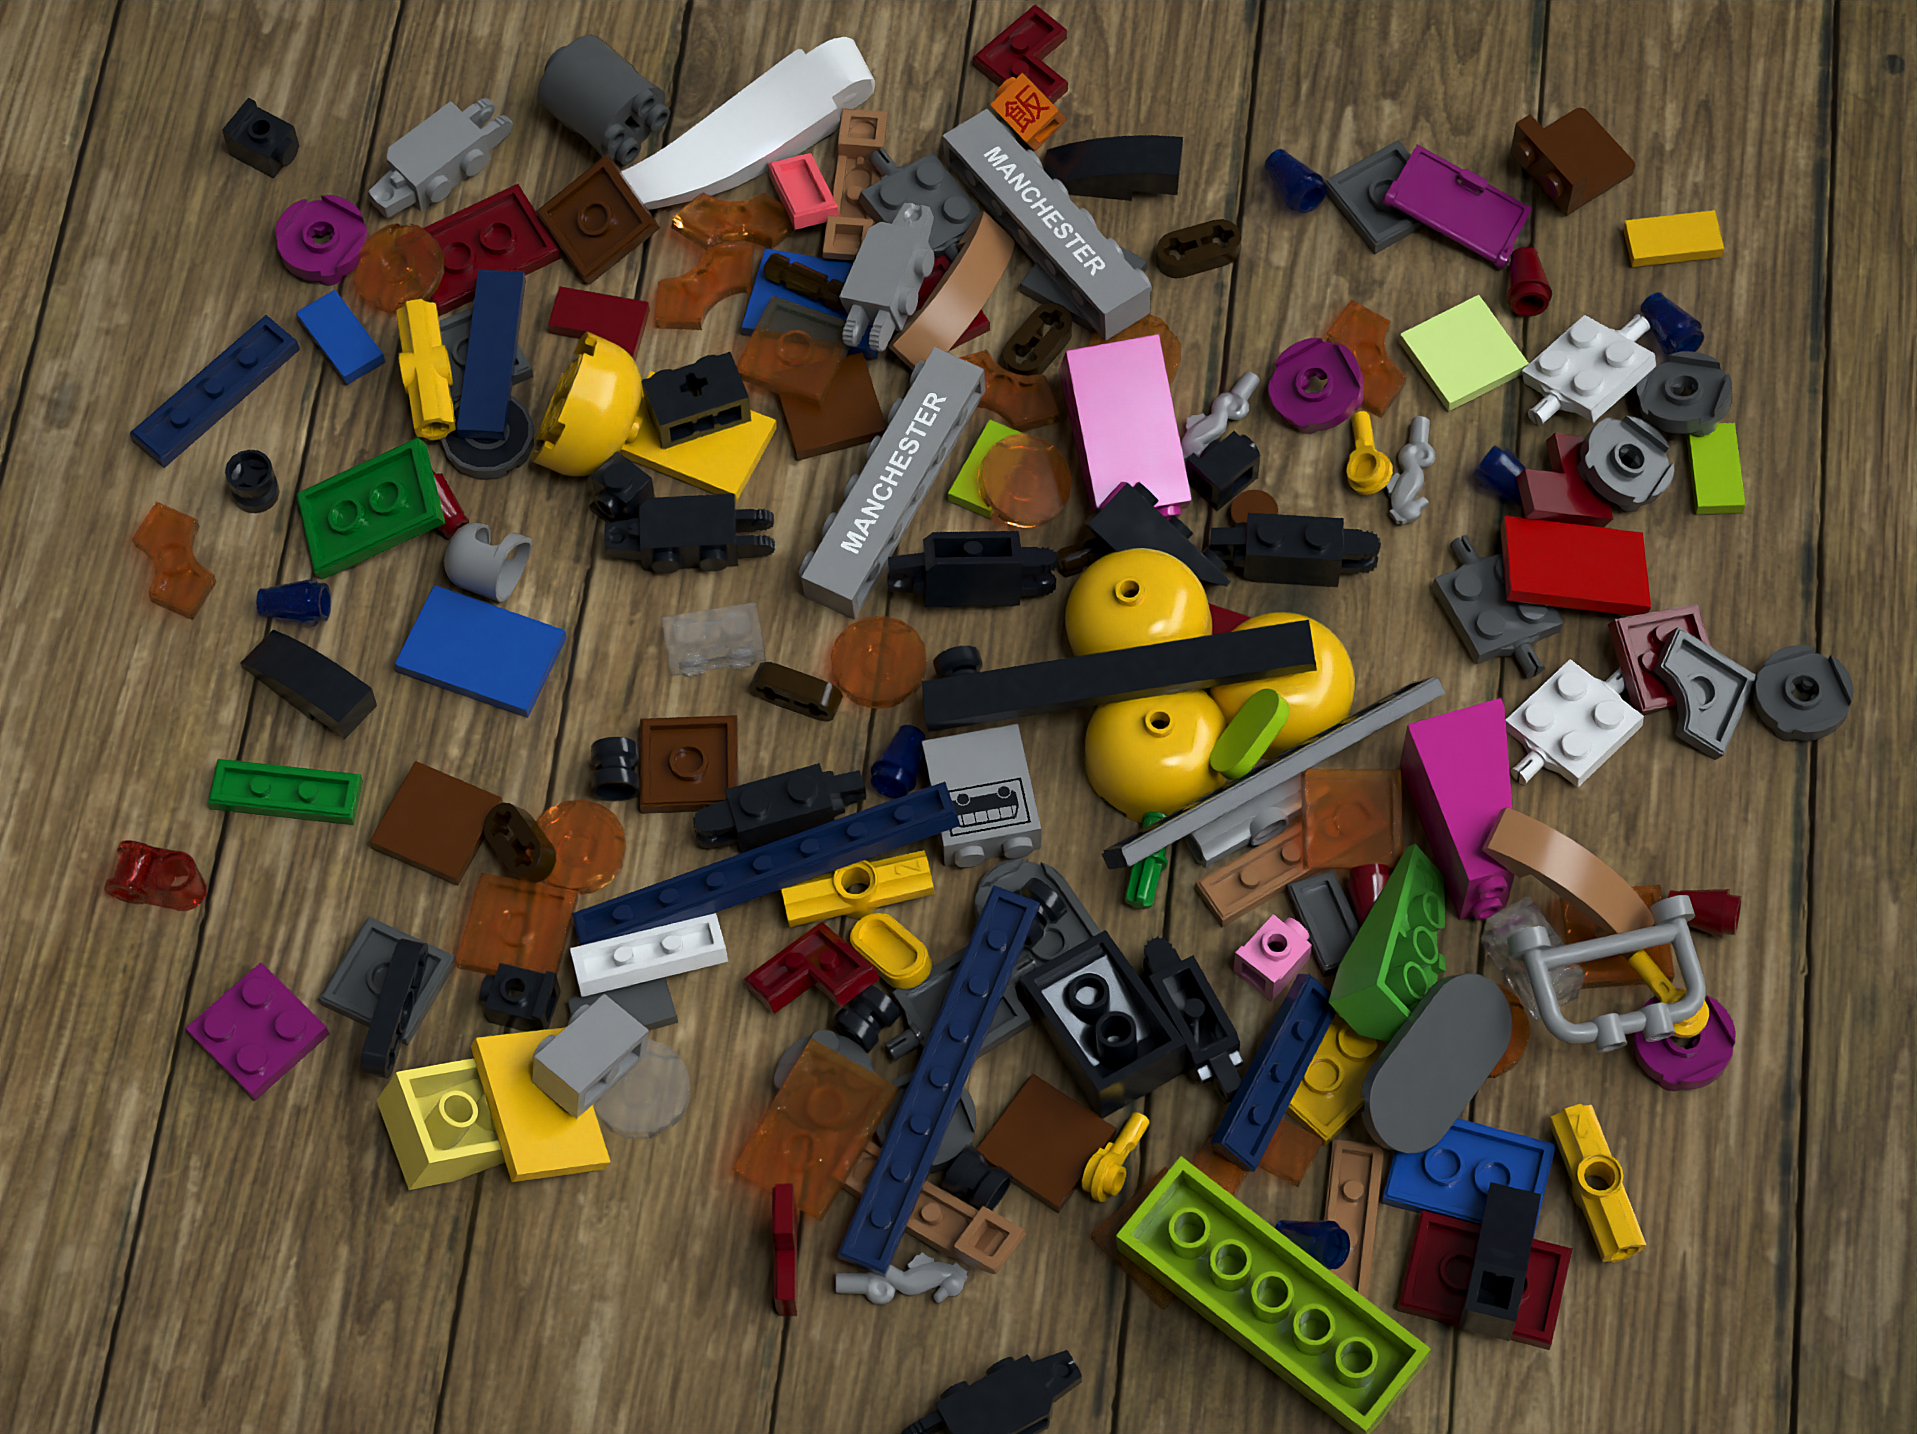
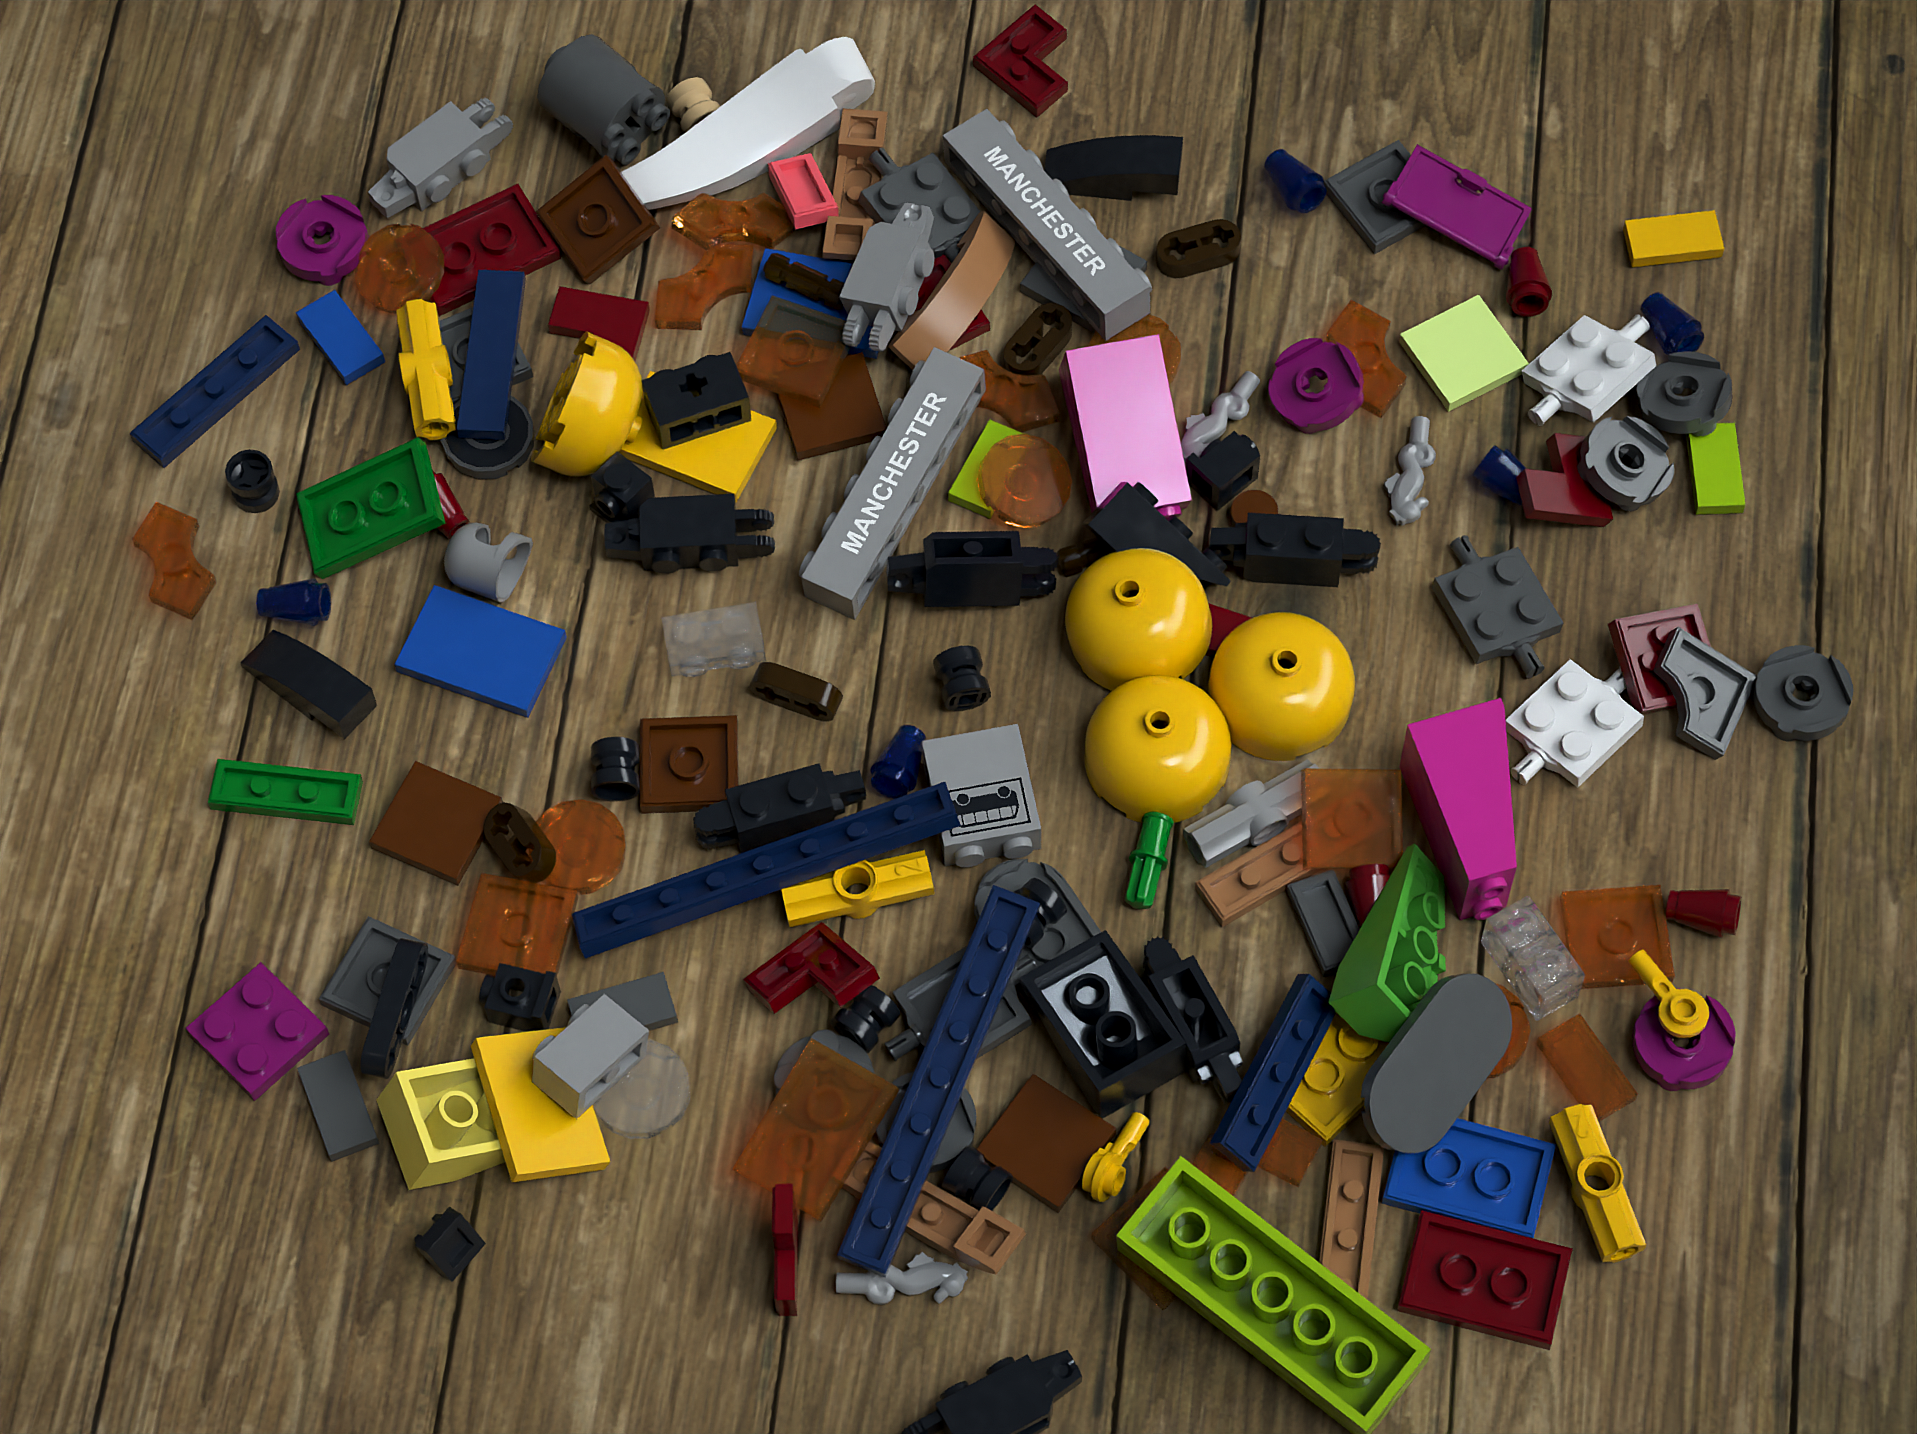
(147, 873): clear red piece -> none
(260, 139): black brick -> none
(338, 1105): none -> dark grey tile
(449, 1243): none -> black tile
(649, 954): white plate -> none
(691, 102): none -> tan wheel
(879, 661): clear orange tile -> none
(891, 950): yellow tile -> none
(1027, 110): orange brick -> none
(1118, 675): black tile -> none
(1249, 734): lime tile -> none
(1271, 773): tile -> none
(1272, 970): bright pink brick -> none
(1320, 1239): clear blue cone -> none
(1367, 468): yellow plate -> none
(1500, 1262): black slope -> none
(1568, 870): medium nougat slope -> none
(1570, 158): reddish brown bracket -> none
(1575, 566): red tile -> none
(1586, 1067): none -> clear orange tile
(1610, 1029): light grey bar -> none

